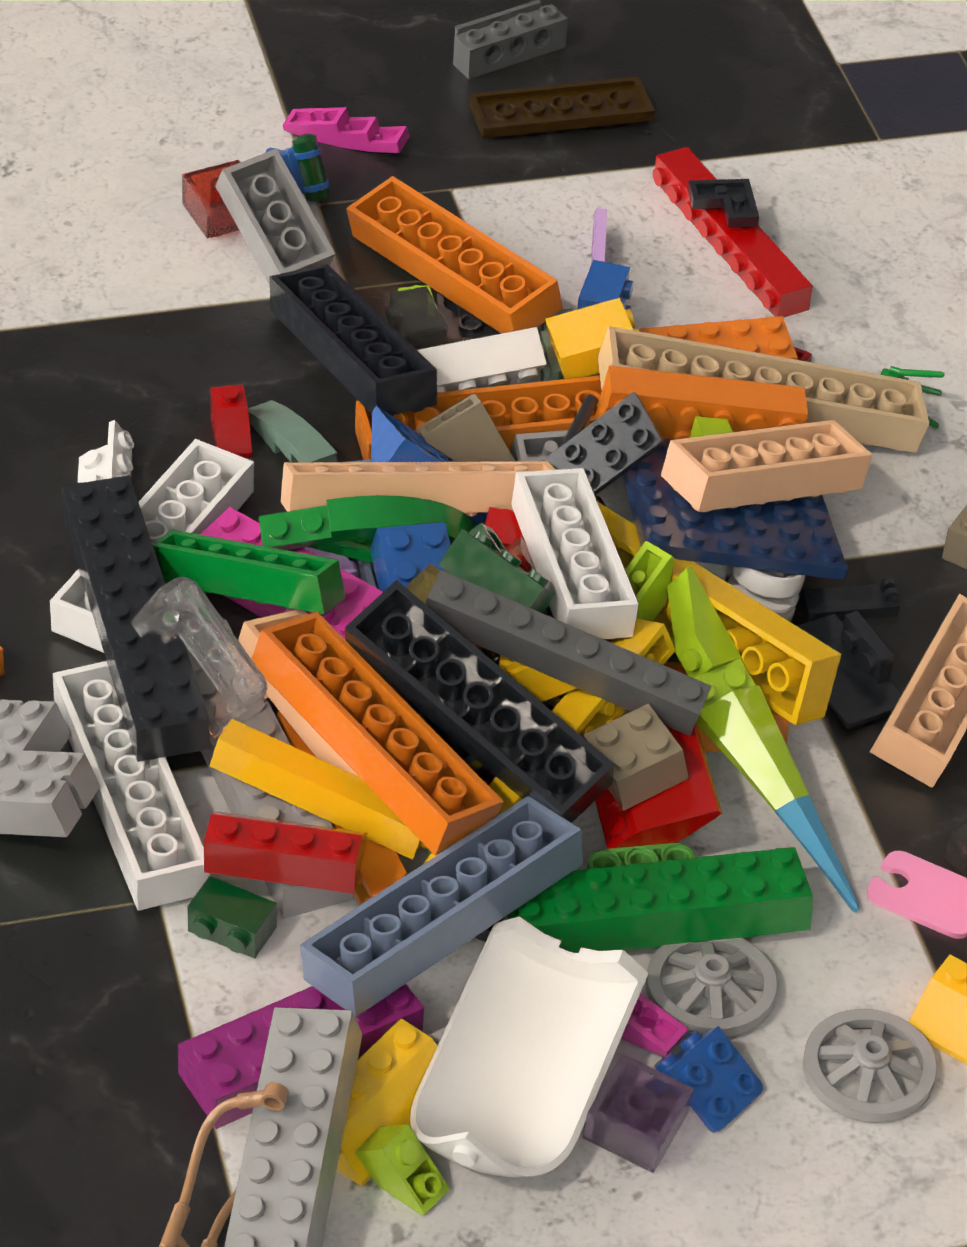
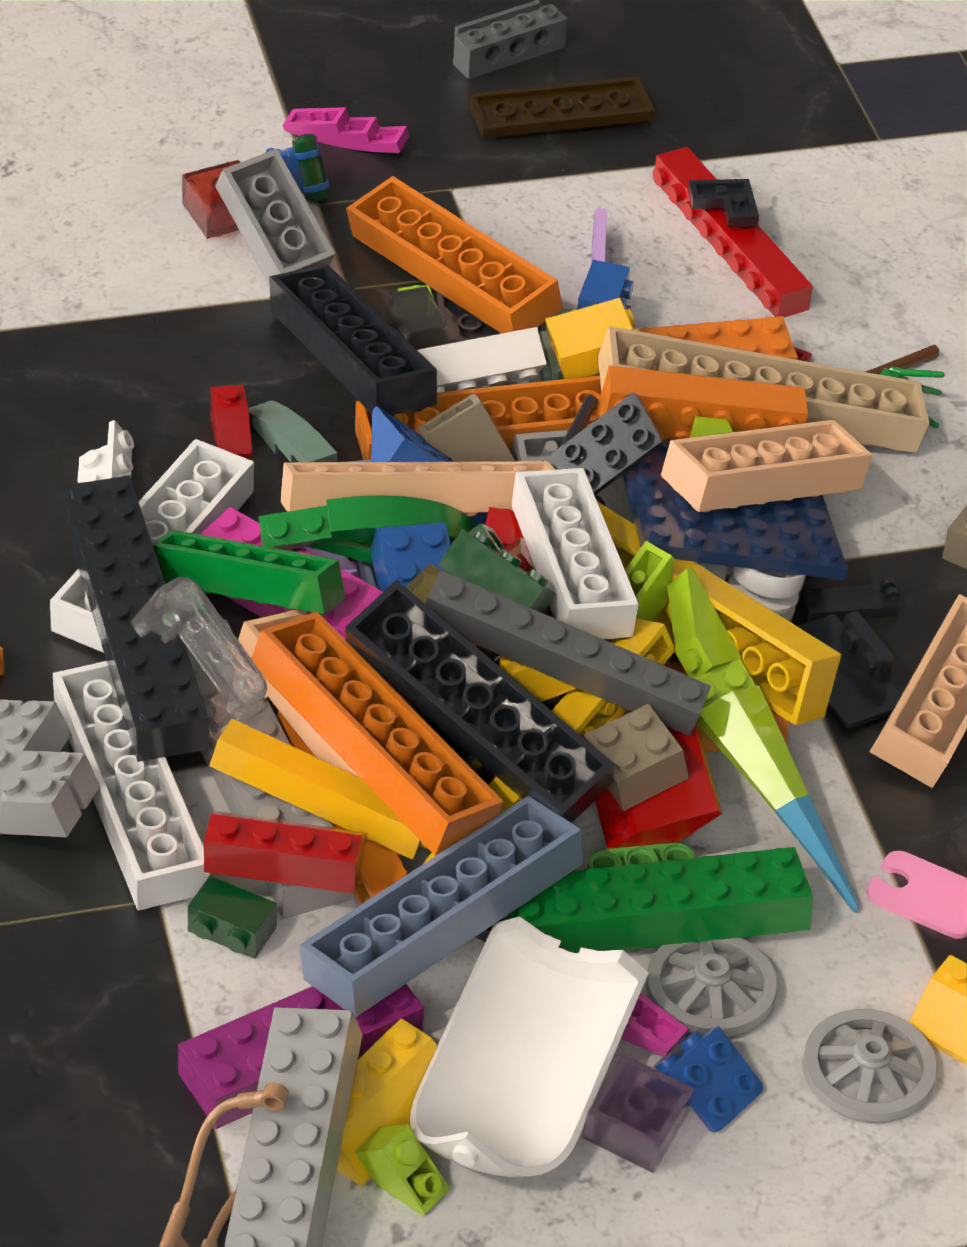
(909, 360): none -> reddish brown bar

